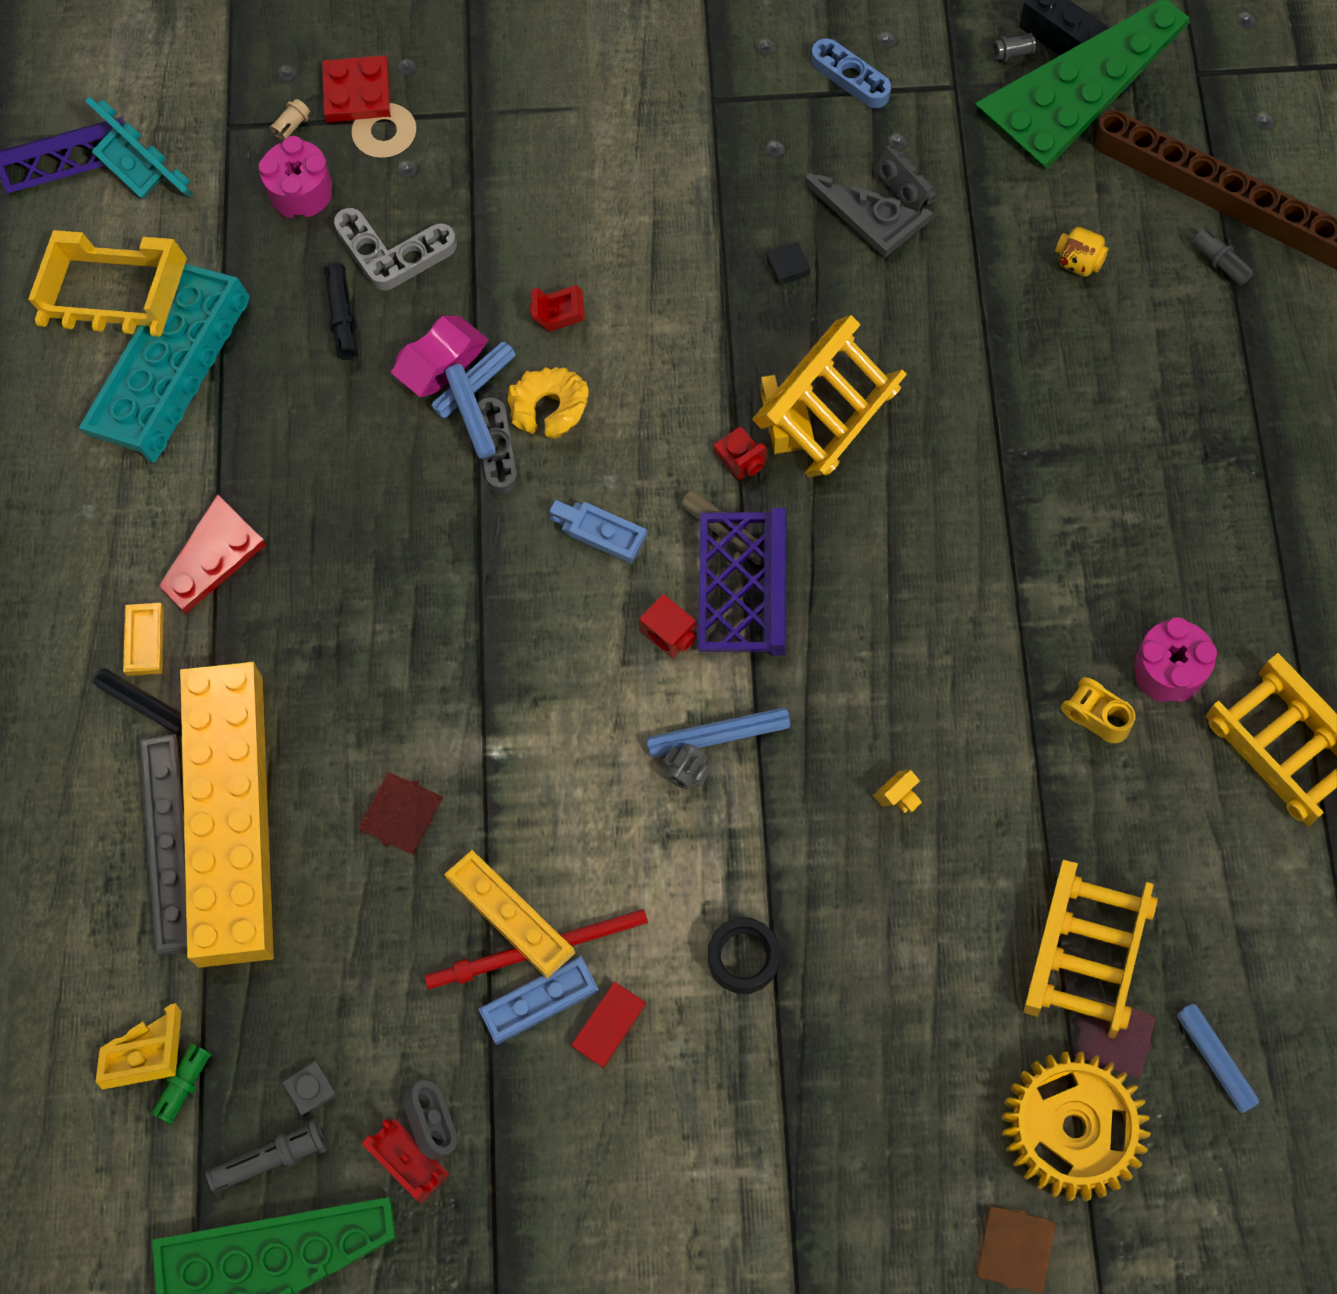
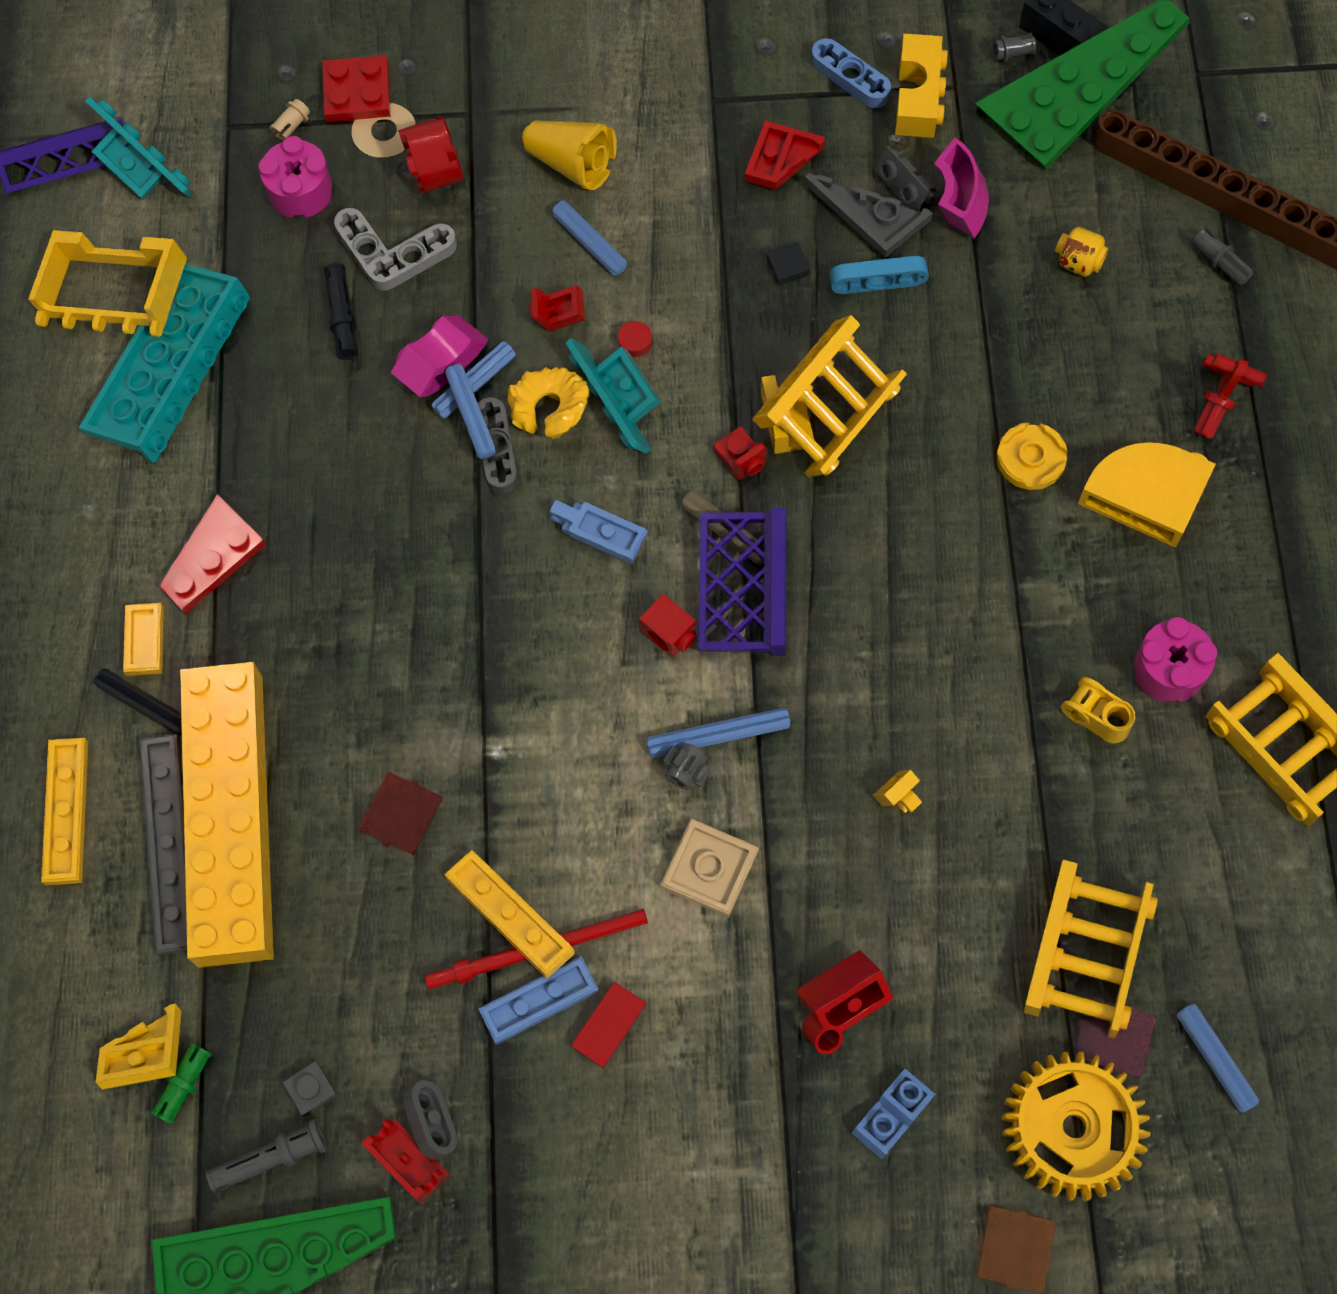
(65, 811): none -> yellow tile
(431, 155): none -> red brick
(573, 149): none -> yellow cone
(589, 238): none -> medium blue axle
(621, 389): none -> teal bracket
(635, 338): none -> red tile
(709, 867): none -> tan tile
(756, 929): black tyre -> none
(780, 154): none -> red wing
(841, 1000): none -> red hinge
(878, 275): none -> dark azure beam
(893, 1113): none -> medium blue slope
(919, 107): none -> yellow arch
(965, 191): none -> dark pink brick
(1032, 456): none -> yellow tile
(1149, 488): none -> yellow brick
(1218, 402): none -> red axle

